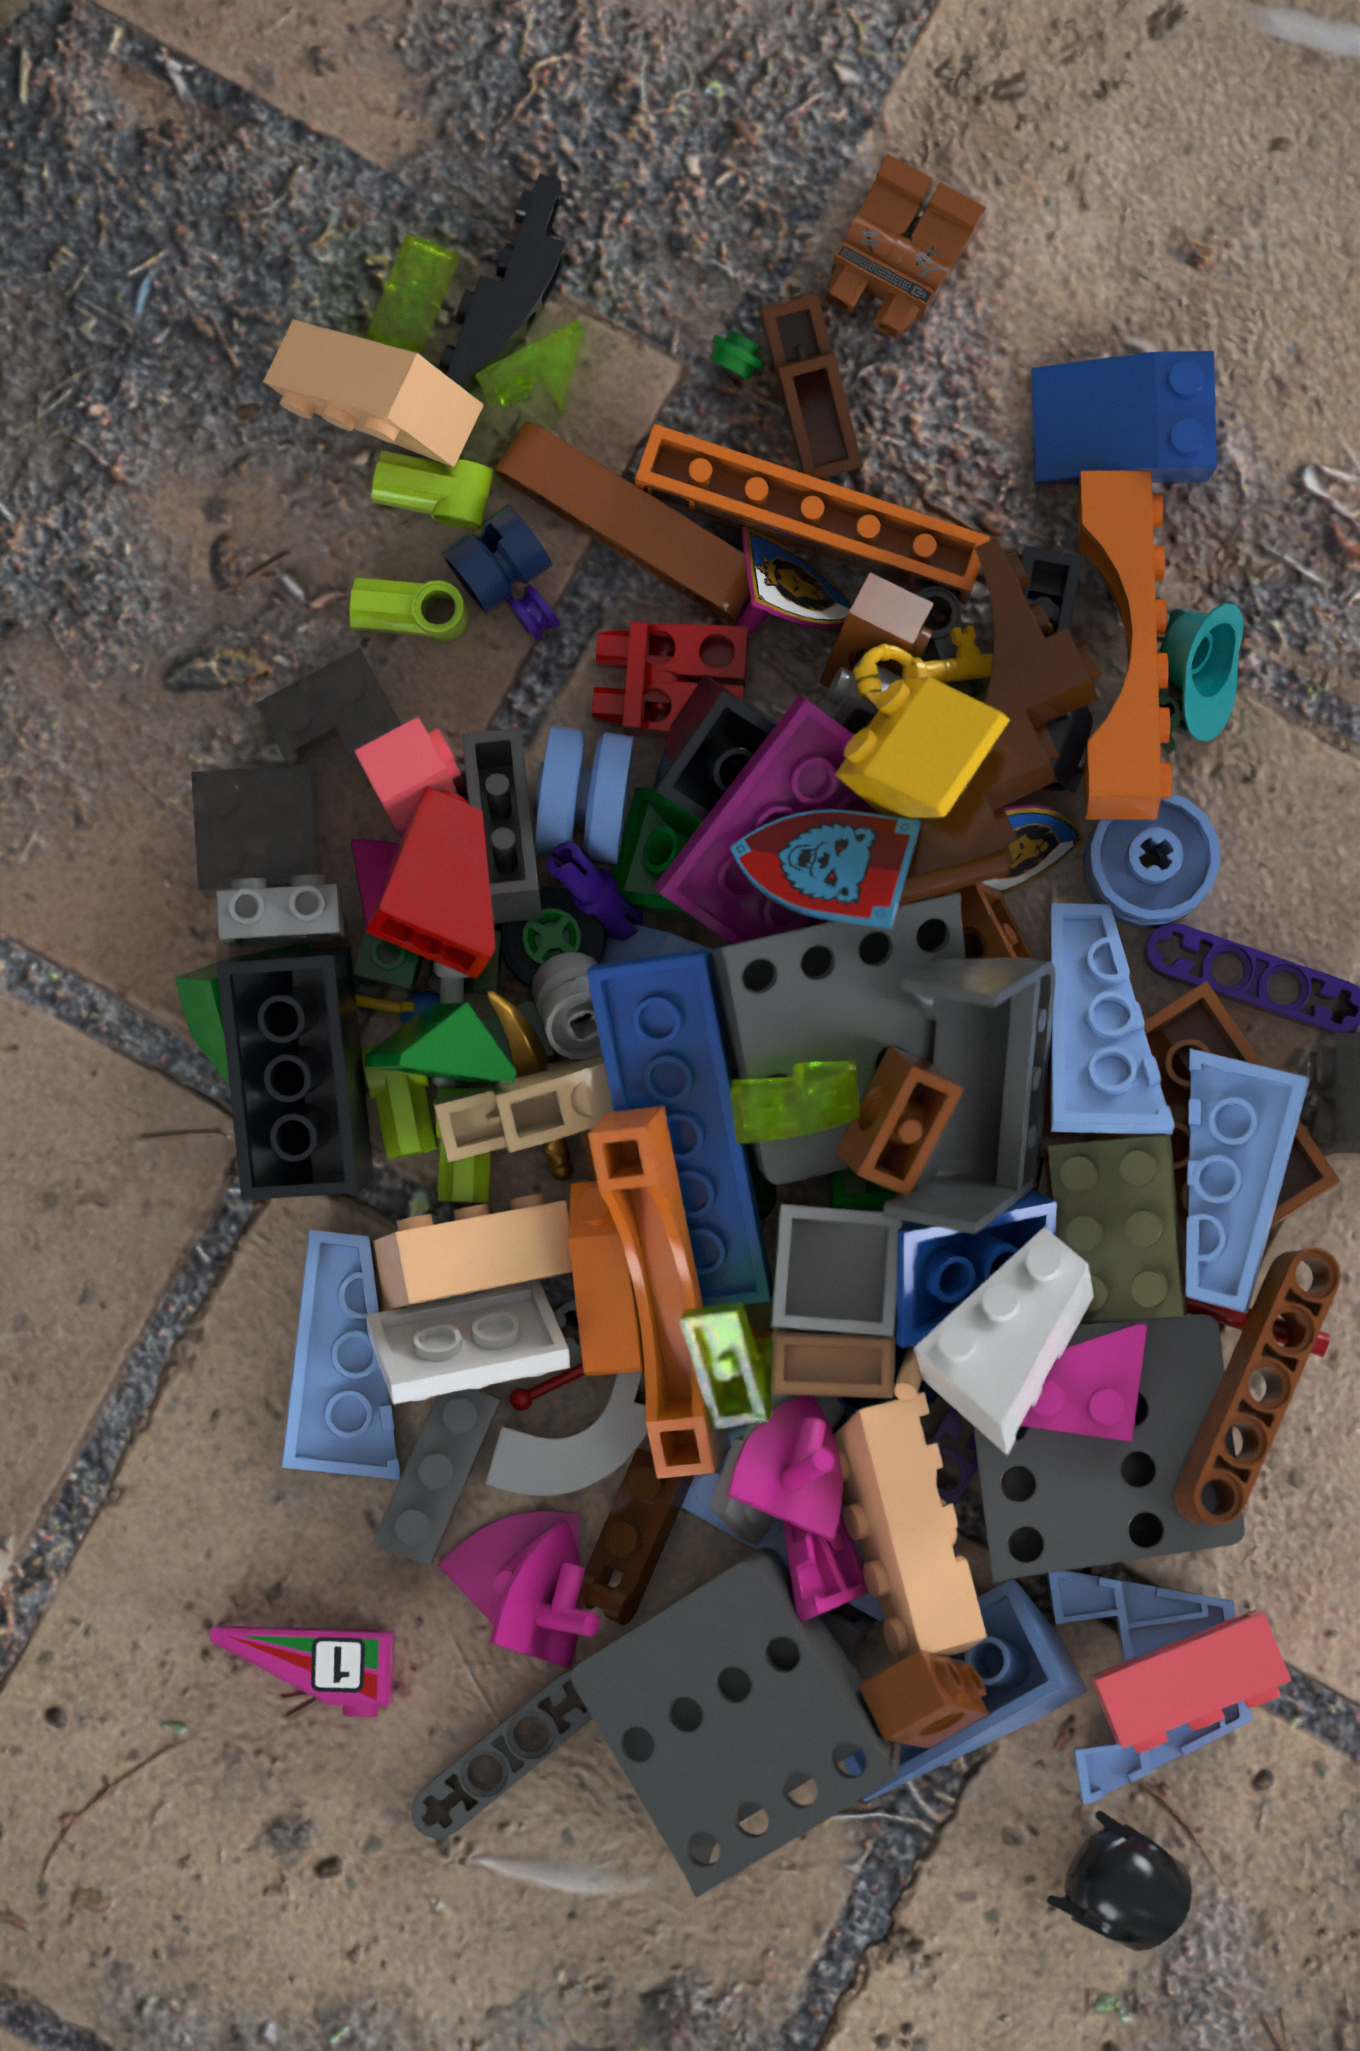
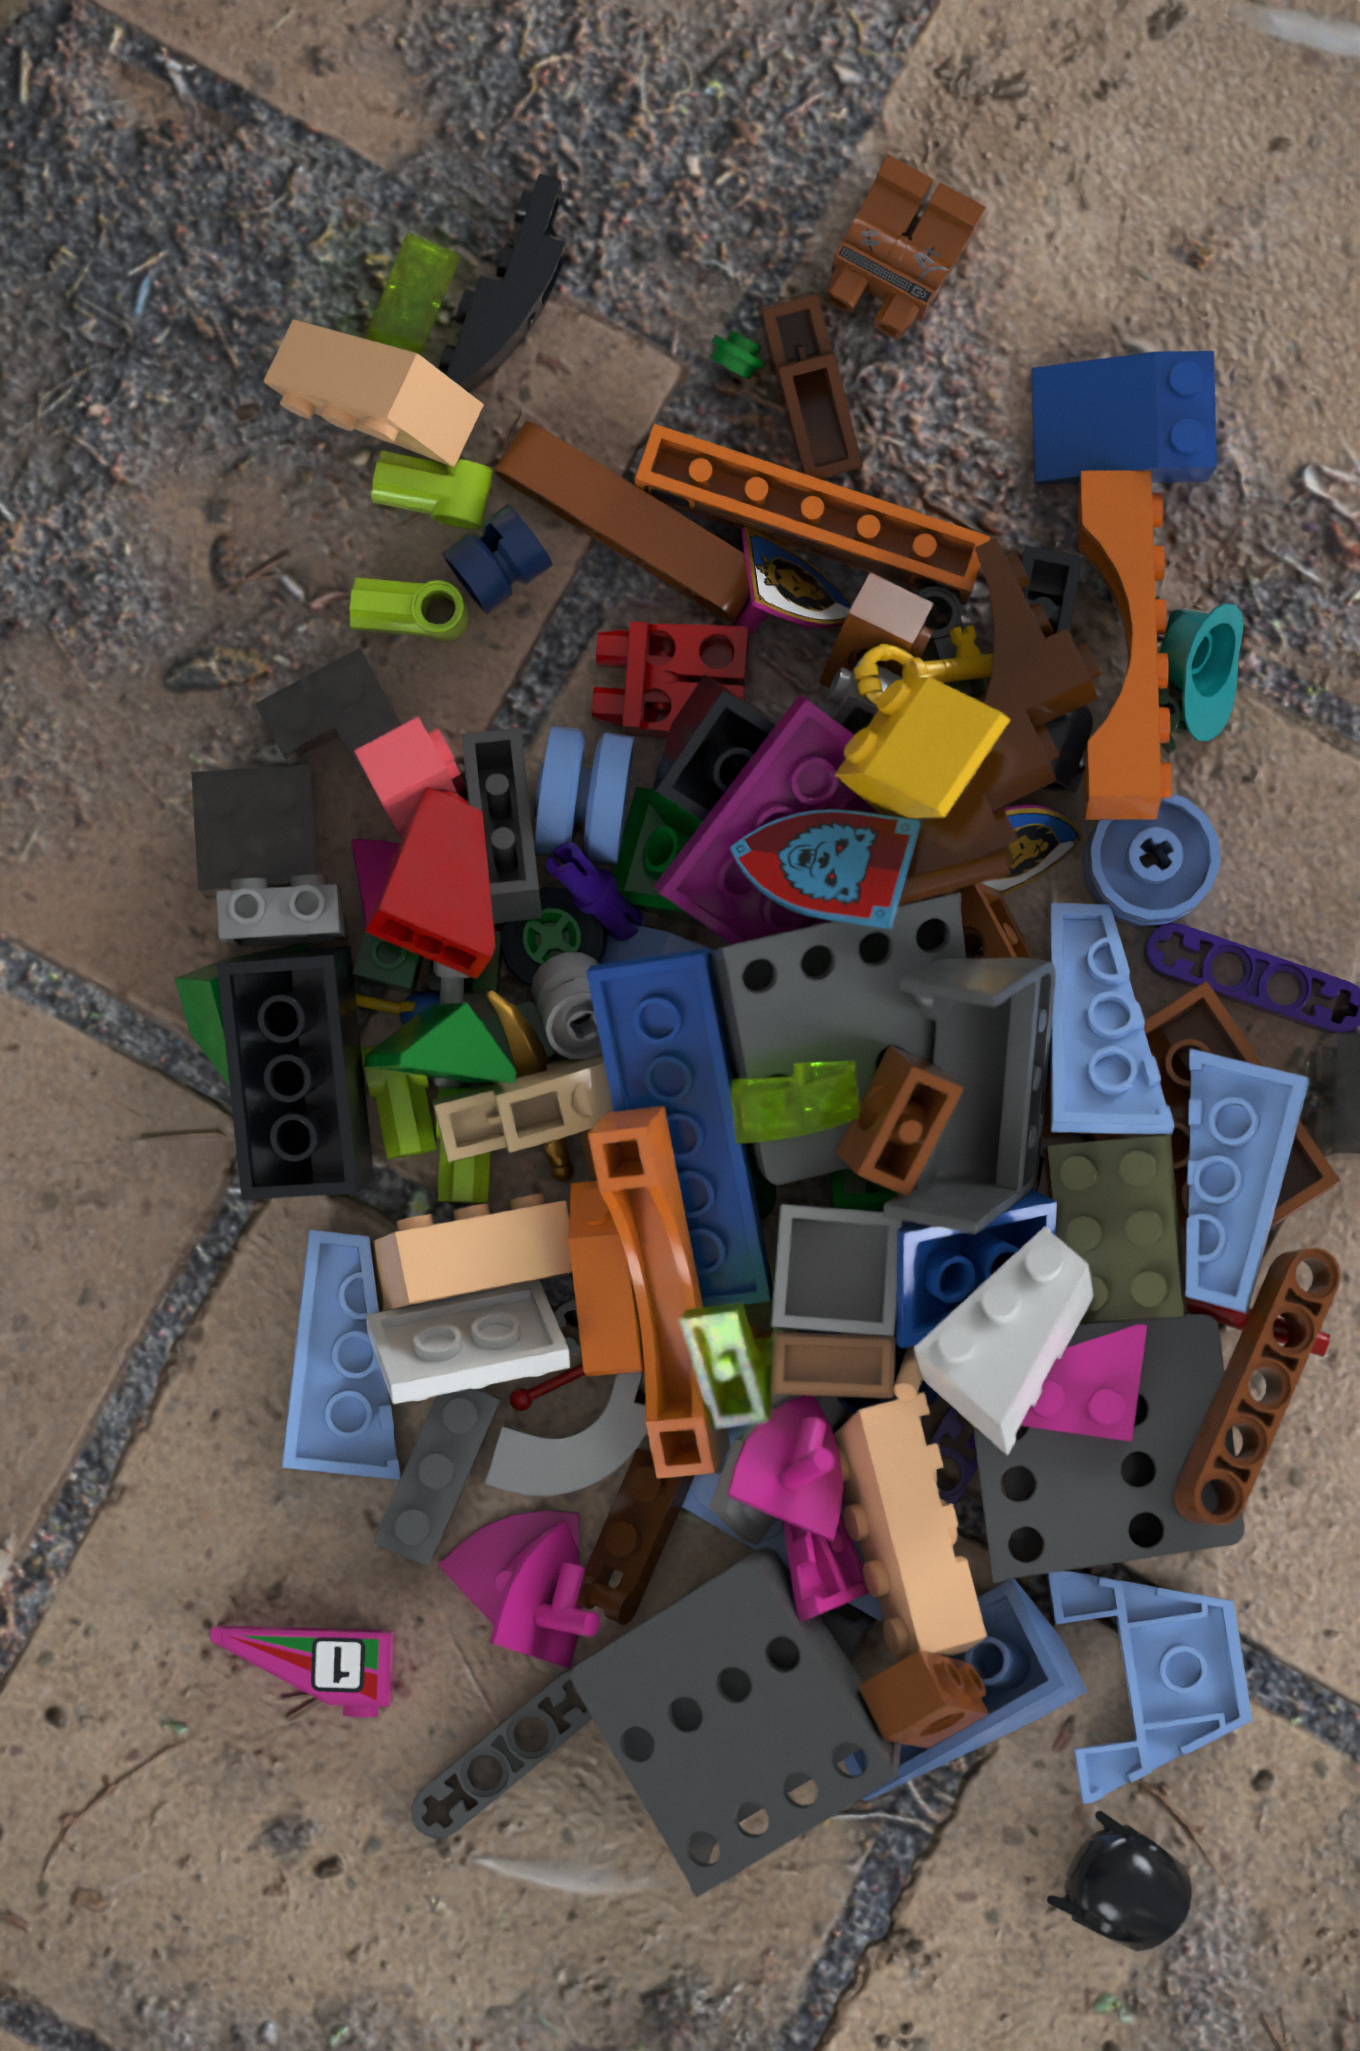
(533, 613): dark purple bush -> none
(548, 360): clear neon green slope -> none
(1191, 1681): coral brick -> none

